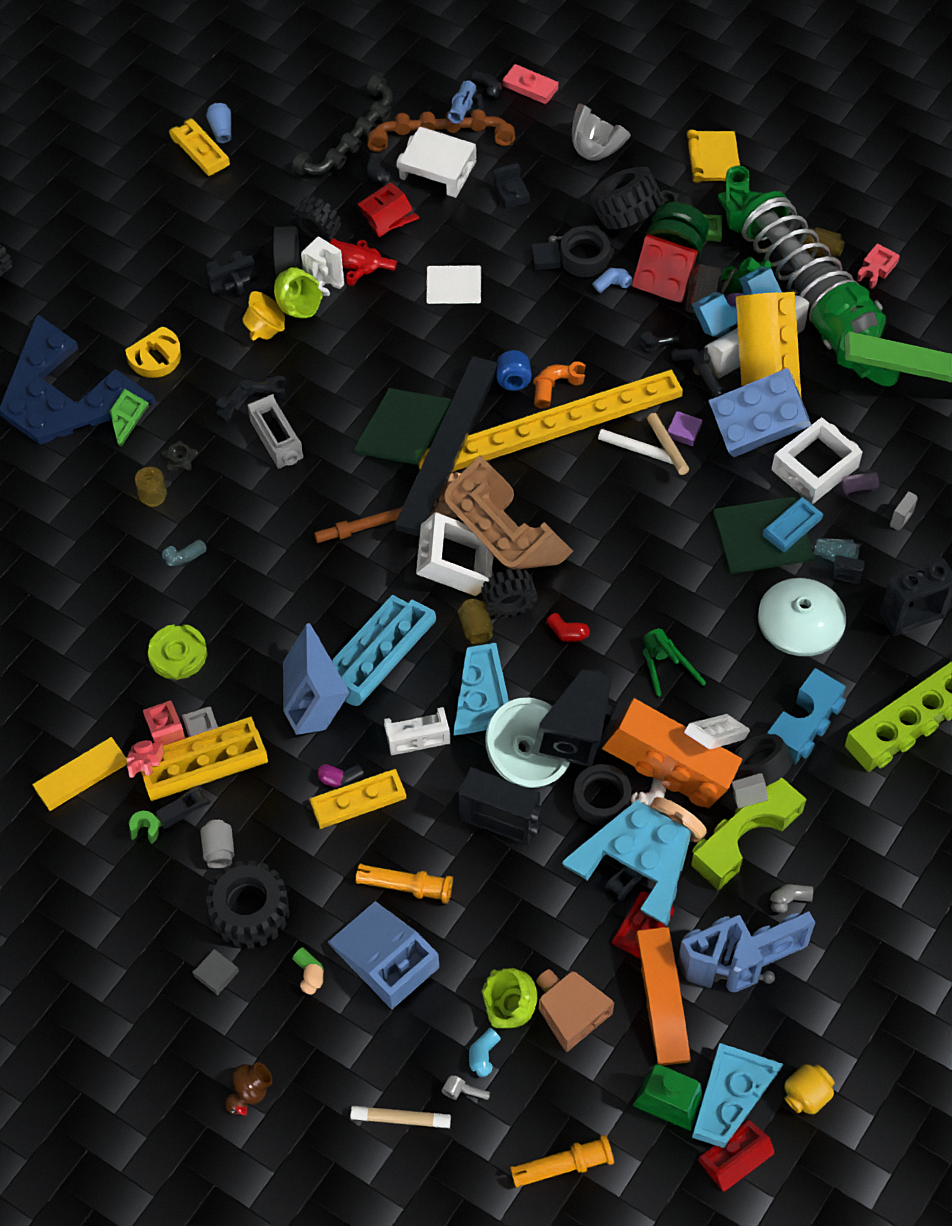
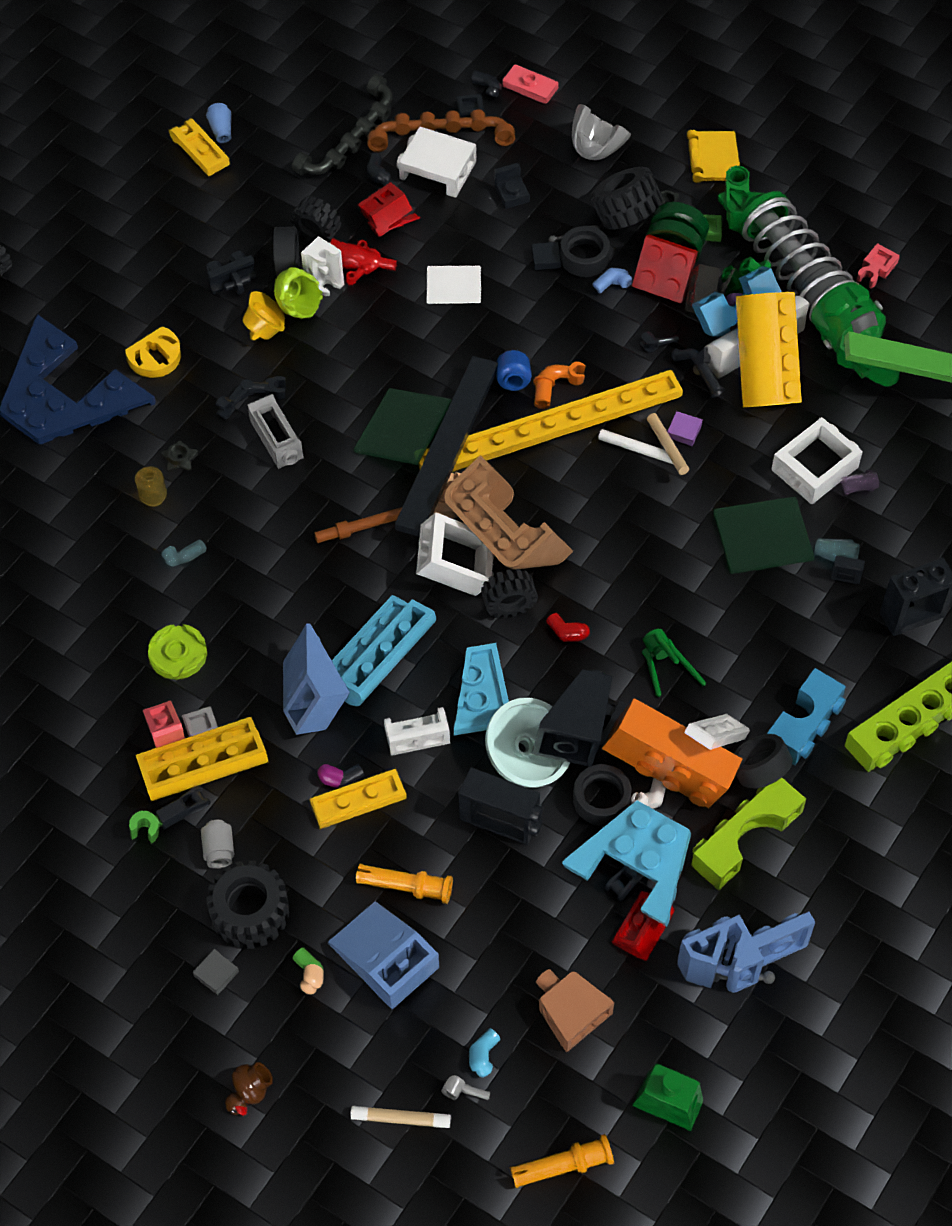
(80, 774): yellow tile -> none
(126, 414): bright green tile -> none
(144, 756): coral plate -> none
(462, 102): medium blue pin -> none
(475, 621): clear yellow brick -> none
(509, 998): lime hair -> none
(663, 996): orange slope -> none
(680, 816): light nougat tile -> none
(731, 1093): medium azure wing -> none
(739, 1157): red slope -> none
(749, 790): light grey tile -> none
(760, 412): medium blue brick -> none
(788, 893): light grey arm -> none
(792, 524): dark azure tile -> none
(800, 629): light aqua dish -> none
(809, 1089): yellow head -> none
(830, 239): clear yellow brick -> none
(903, 511): light grey tile -> none

